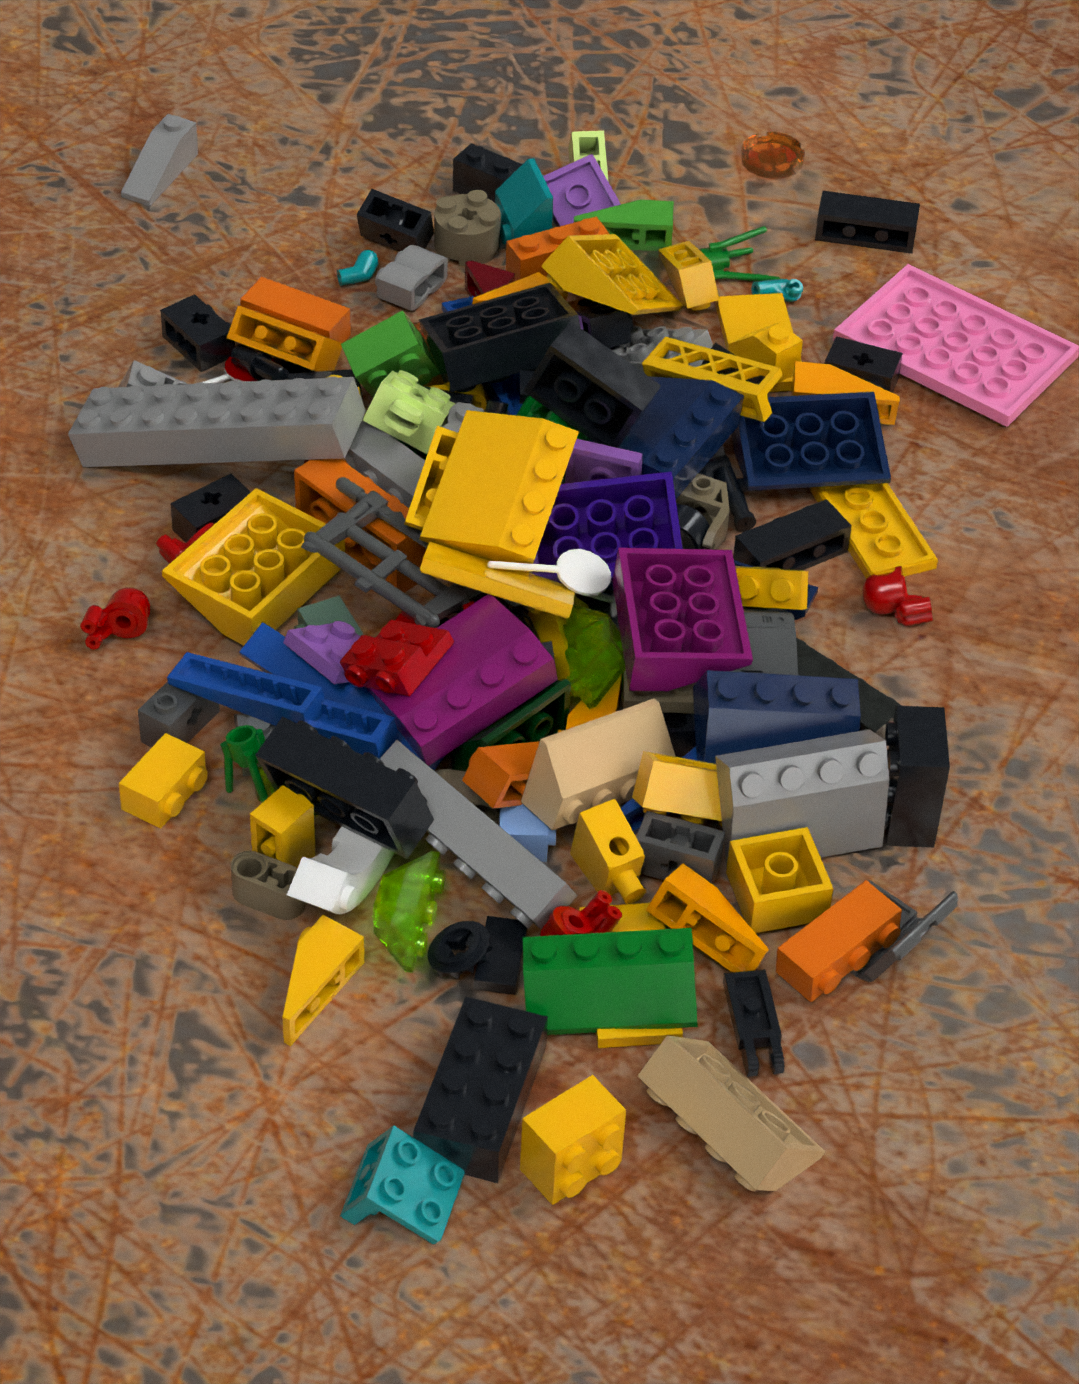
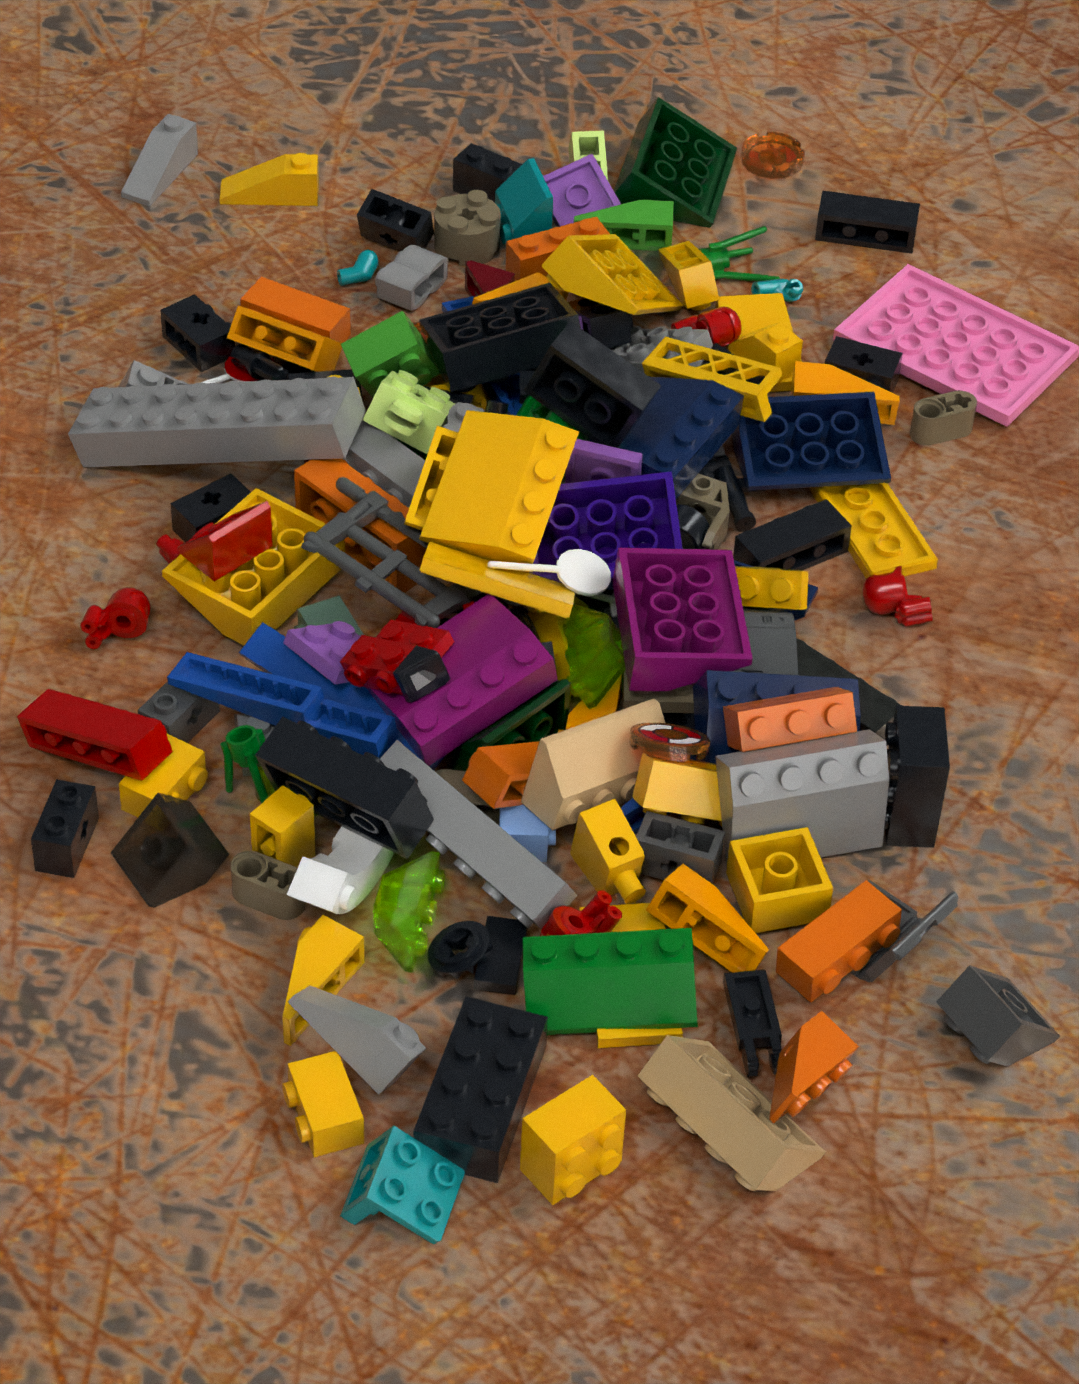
(65, 828): none -> black brick
(95, 734): none -> red brick
(169, 850): none -> clear smoke slope
(230, 541): none -> red slope
(280, 181): none -> yellow slope
(324, 1104): none -> yellow brick
(365, 1038): none -> light grey slope
(420, 673): none -> black slope
(669, 741): none -> clear orange tile
(678, 163): none -> dark green slope
(721, 323): none -> red piece
(790, 719): none -> orange brick
(808, 1063): none -> orange slope
(943, 417): none -> dark tan beam
(995, 1017): none -> dark grey slope

